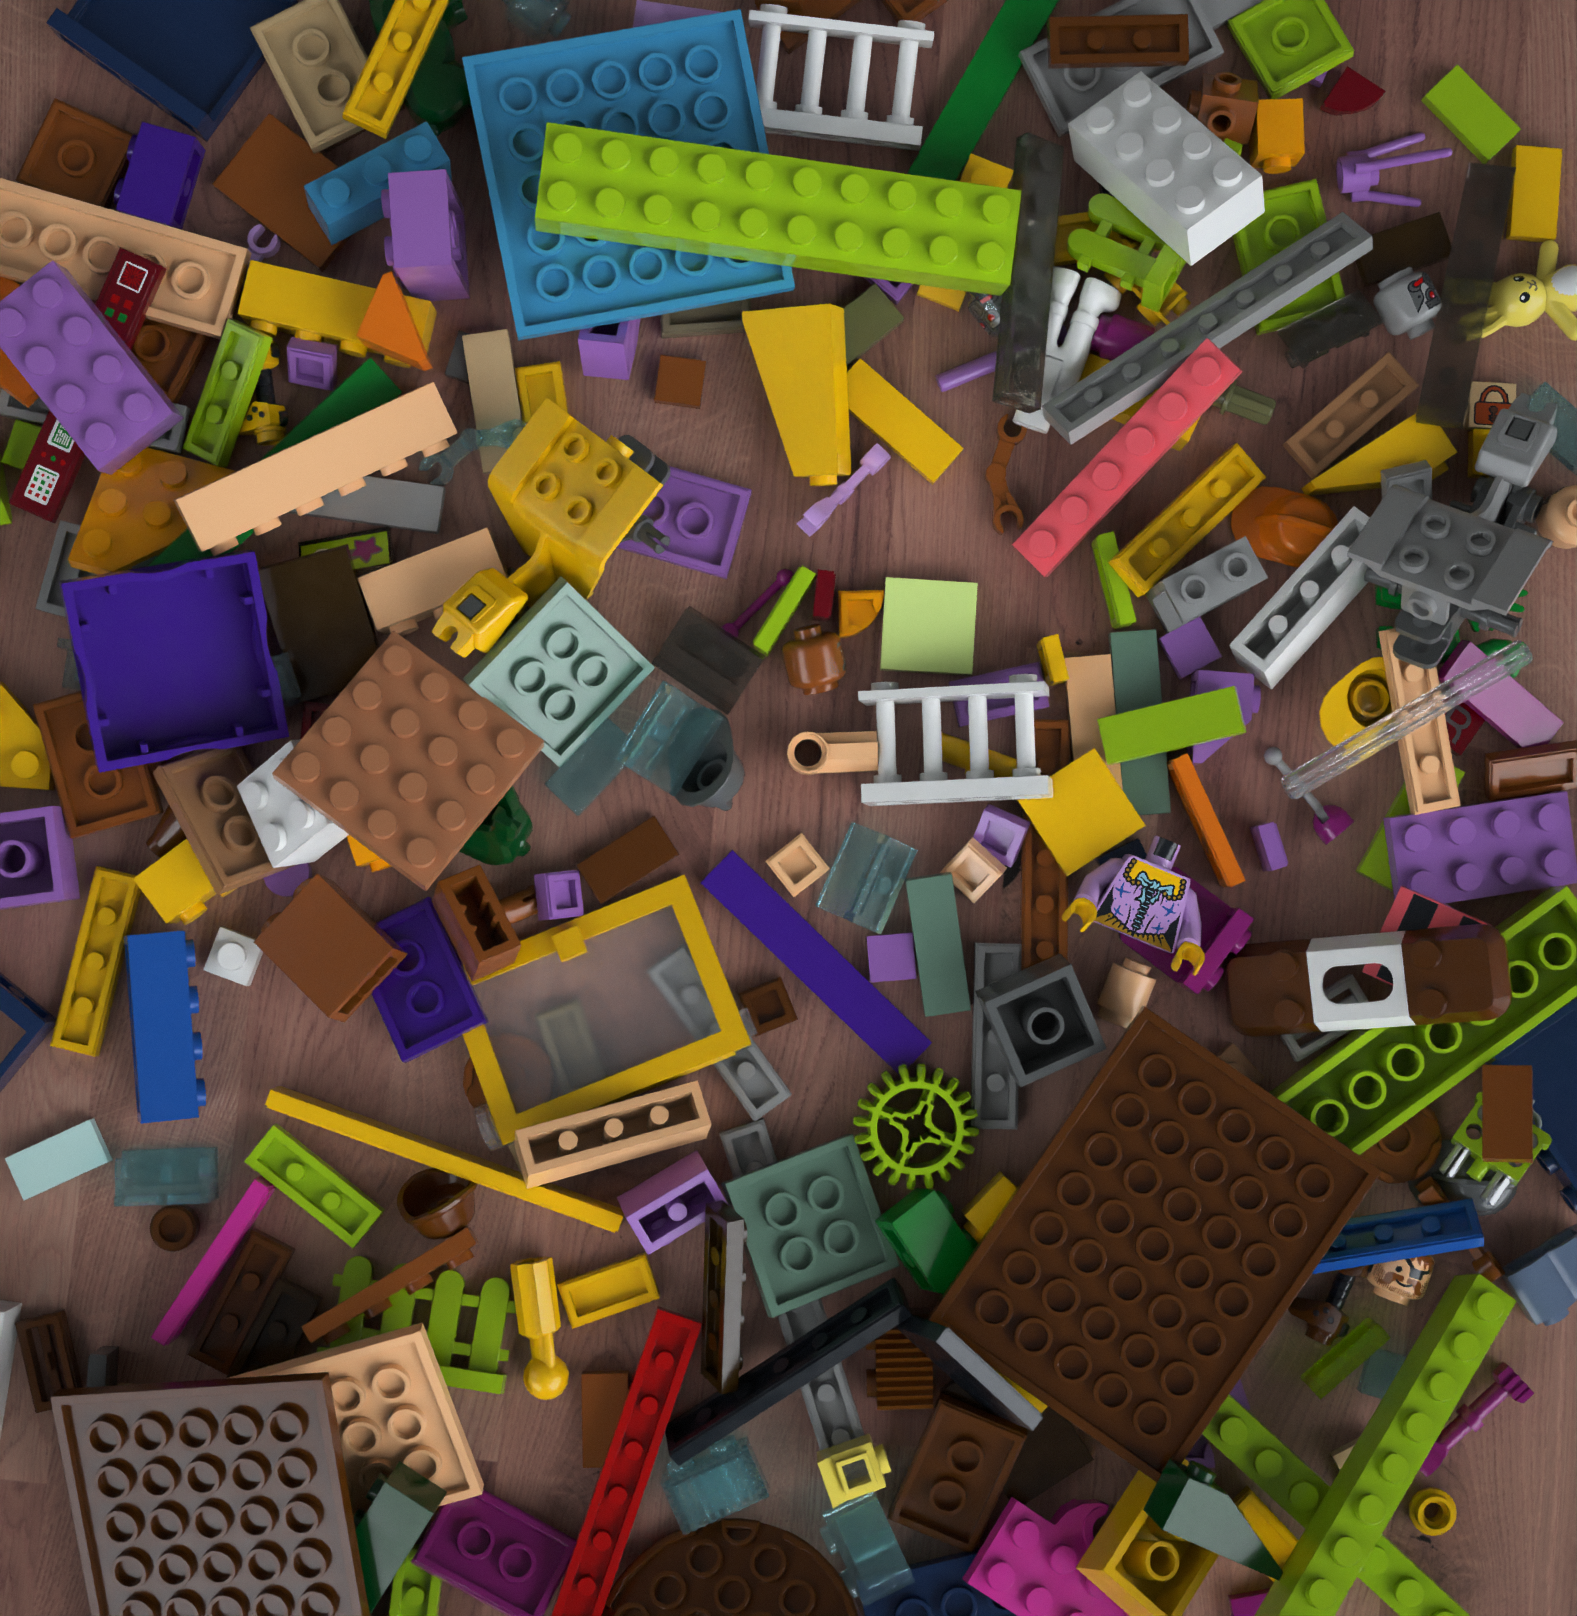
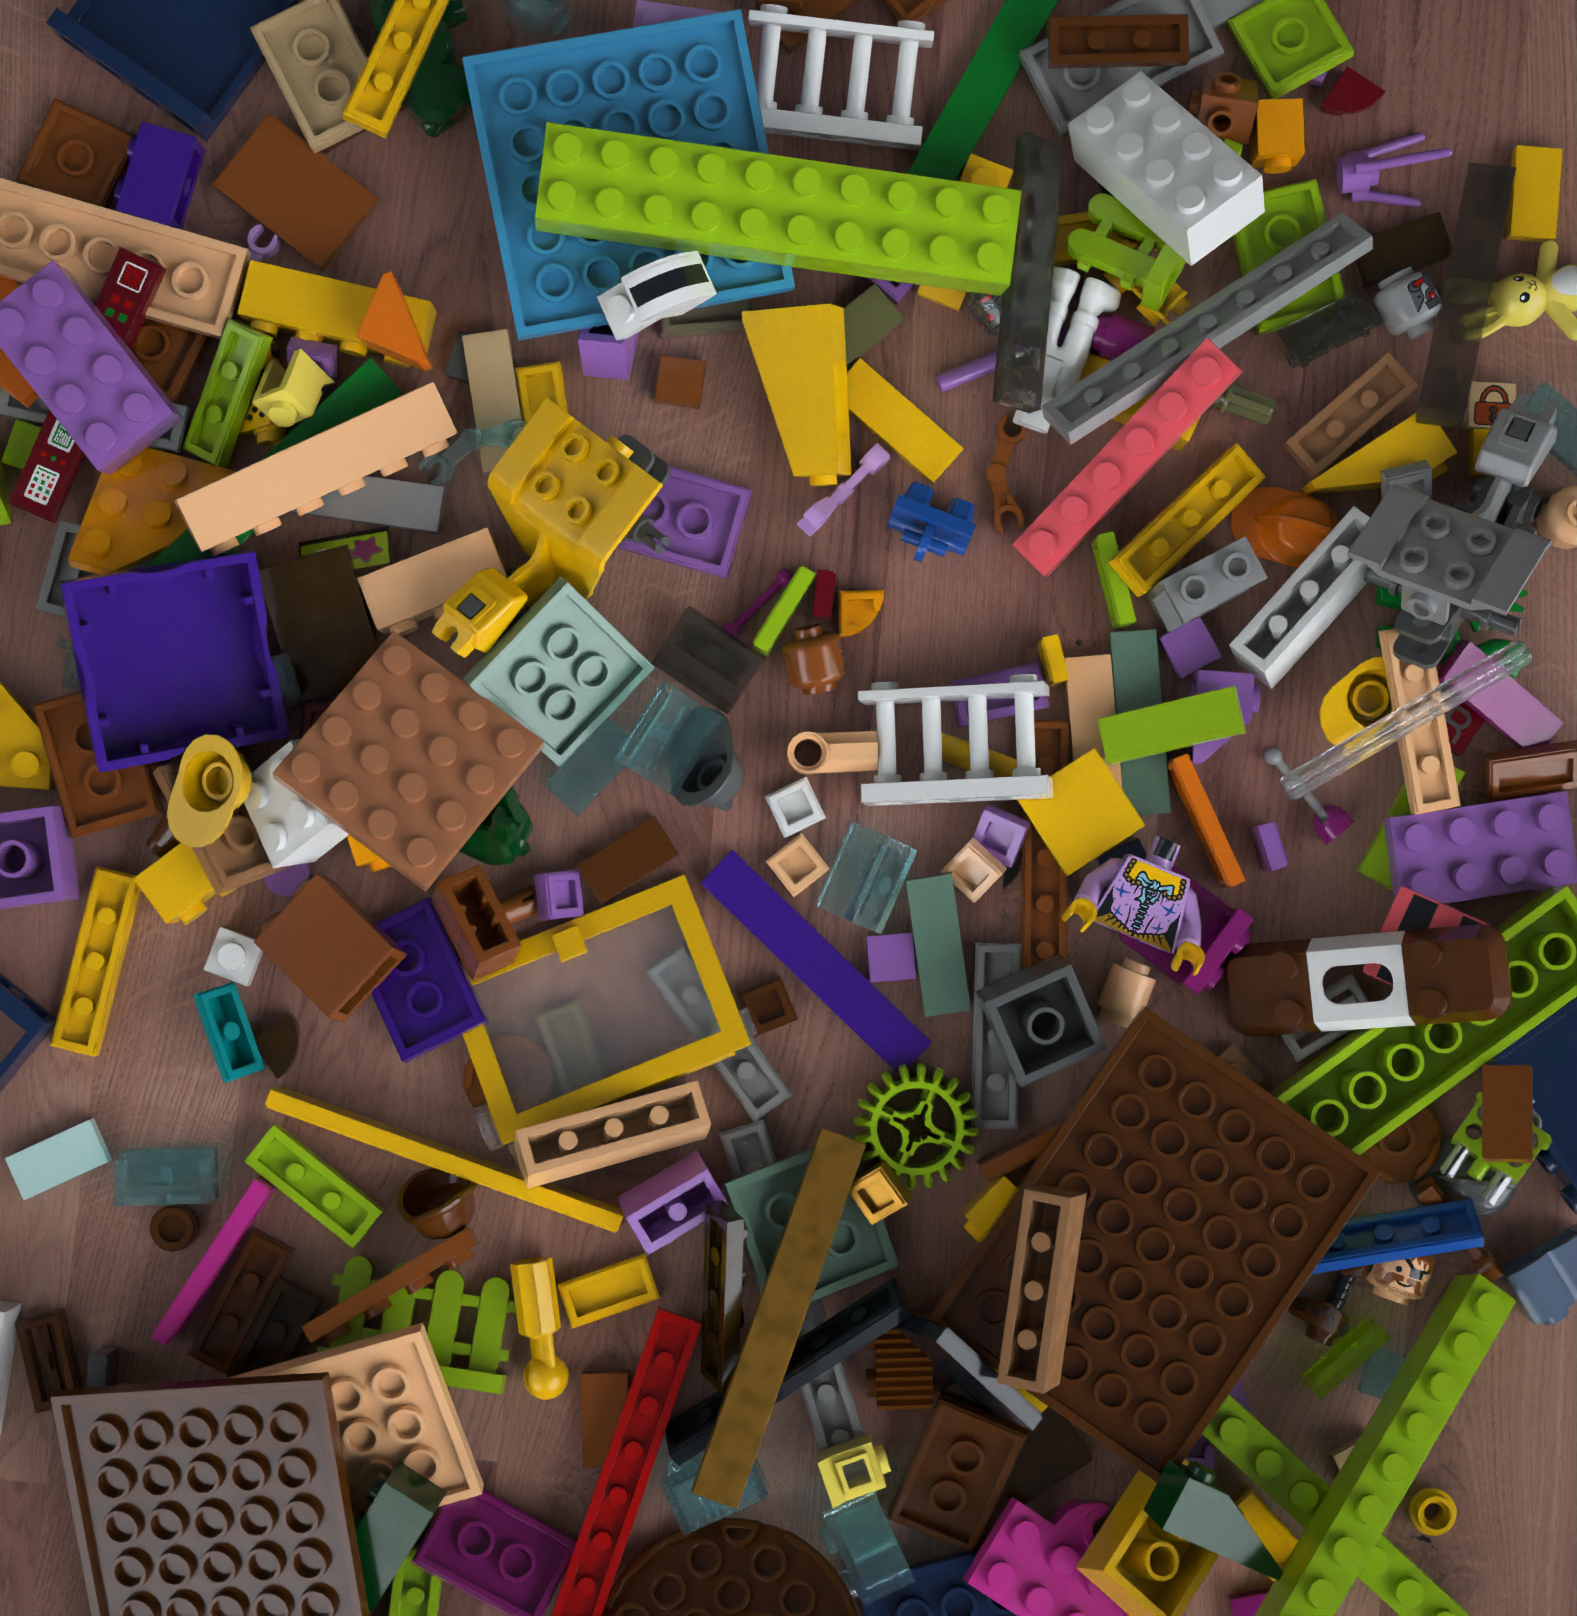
(162, 1026): blue brick -> none
(207, 790): none -> yellow piece
(228, 1032): none -> teal slope
(280, 1045): none -> dark brown tile
(291, 393): none -> light yellow window
(351, 194): dark azure brick -> none
(427, 235): medium lavender brick -> none
(656, 292): none -> white brick
(778, 1319): none -> pearl gold tile
(795, 807): none -> white tile
(879, 1192): none -> pearl gold tile
(927, 1238): green hinge -> none
(928, 626): yellowish green tile -> none
(930, 527): none -> blue hips
(1017, 1153): none -> dark orange tile
(1041, 1288): none -> medium nougat brick
(1470, 114): lime tile -> none
(1470, 1417): magenta piece -> none

